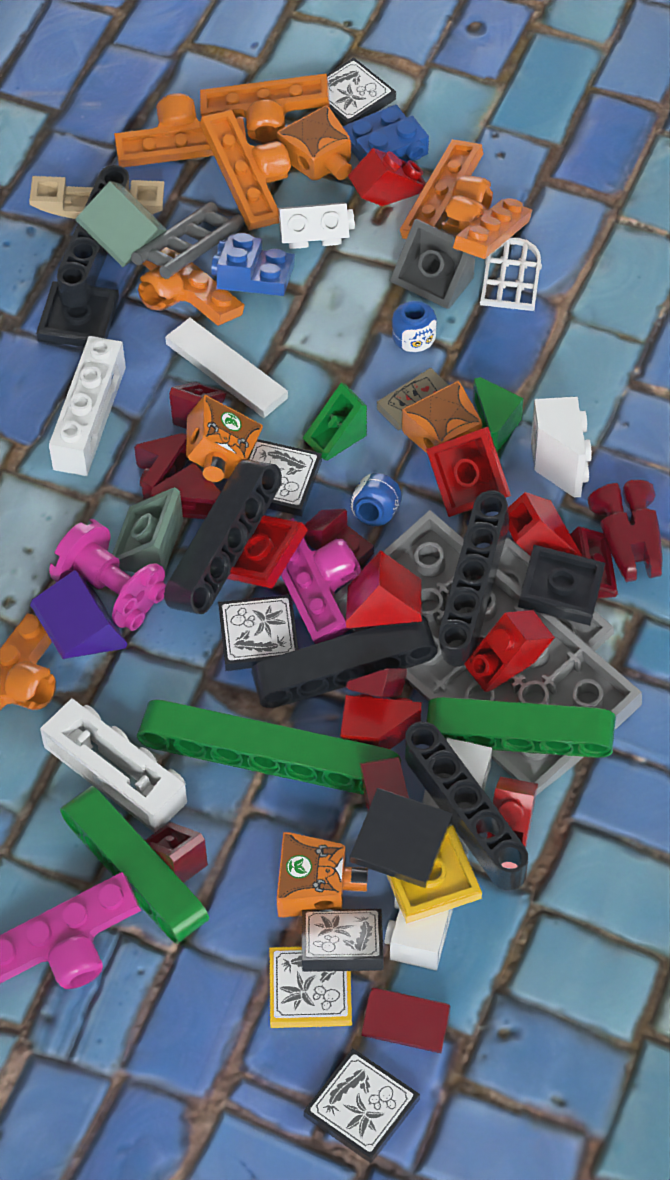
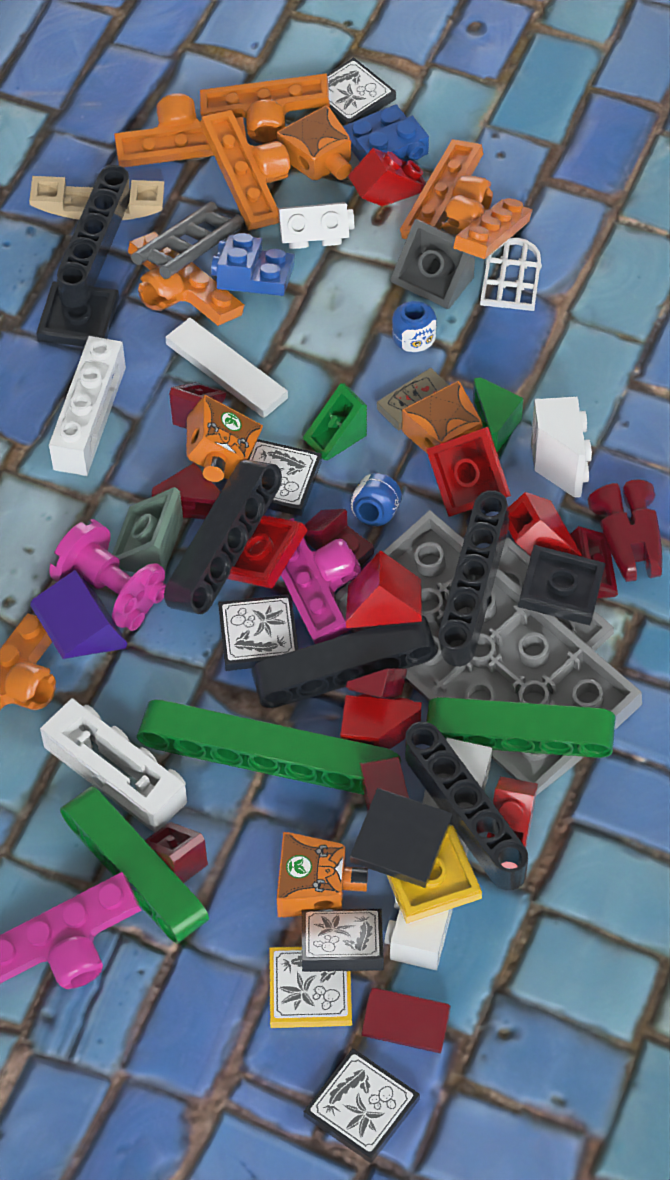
(119, 222): sand green slope -> none
(160, 460): dark red slope -> none
(509, 648): red slope -> none

